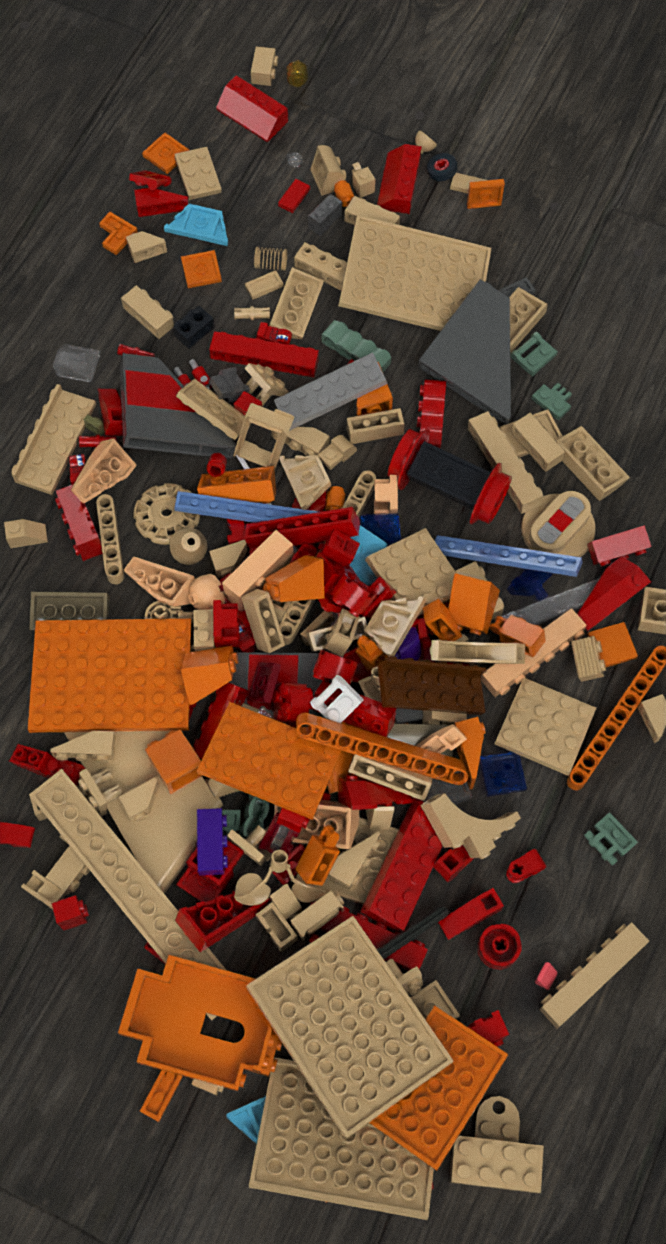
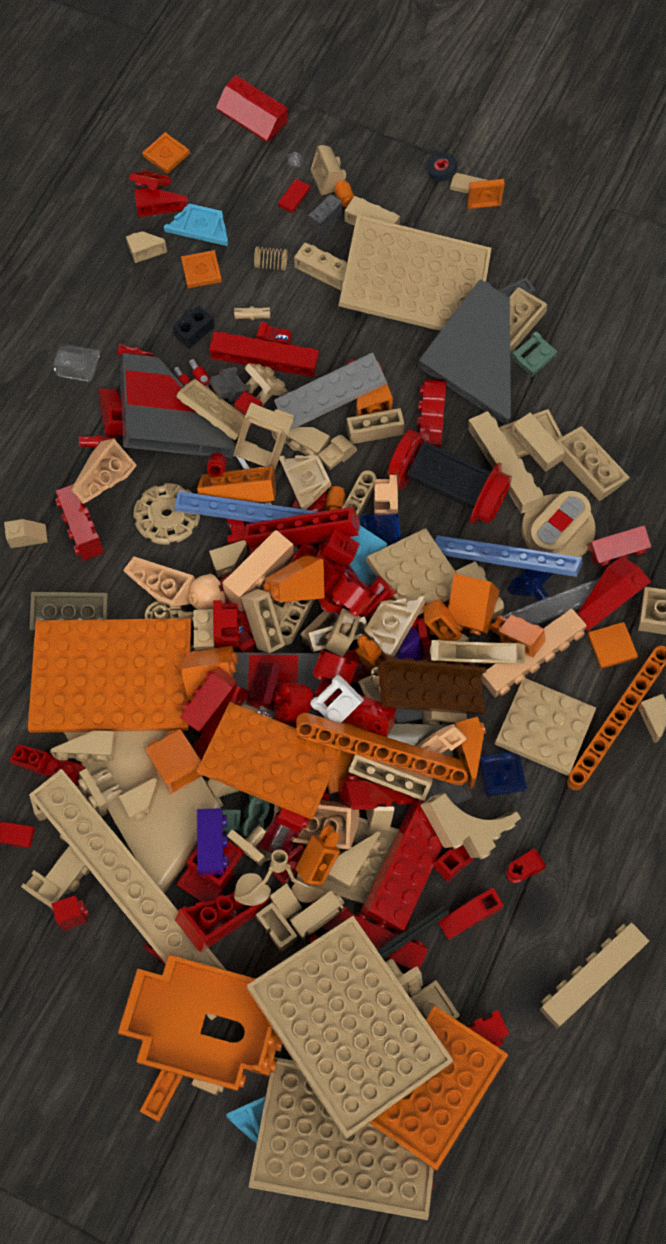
(52, 440): tan bracket -> none
(77, 463): red leg -> none
(94, 425): olive plate -> none
(106, 532): tan beam -> none
(119, 231): orange plate -> none
(147, 311): tan brick -> none
(187, 553): tan cone -> none
(198, 173): tan plate -> none
(207, 698): none -> red brick
(263, 66): tan piece -> none
(264, 285): tan tile -> none
(297, 73): clear yellow head -> none
(297, 303): tan slope -> none
(352, 345): sand green brick -> none
(362, 180): tan brick -> none
(400, 179): red slope -> none
(424, 141): tan brick -> none
(494, 1153): tan brick -> none
(510, 950): red brick -> none
(546, 976): coral slope -> none
(553, 400): sand green hinge -> none
(588, 658): tan brick -> none
(614, 834): sand green plate -> none

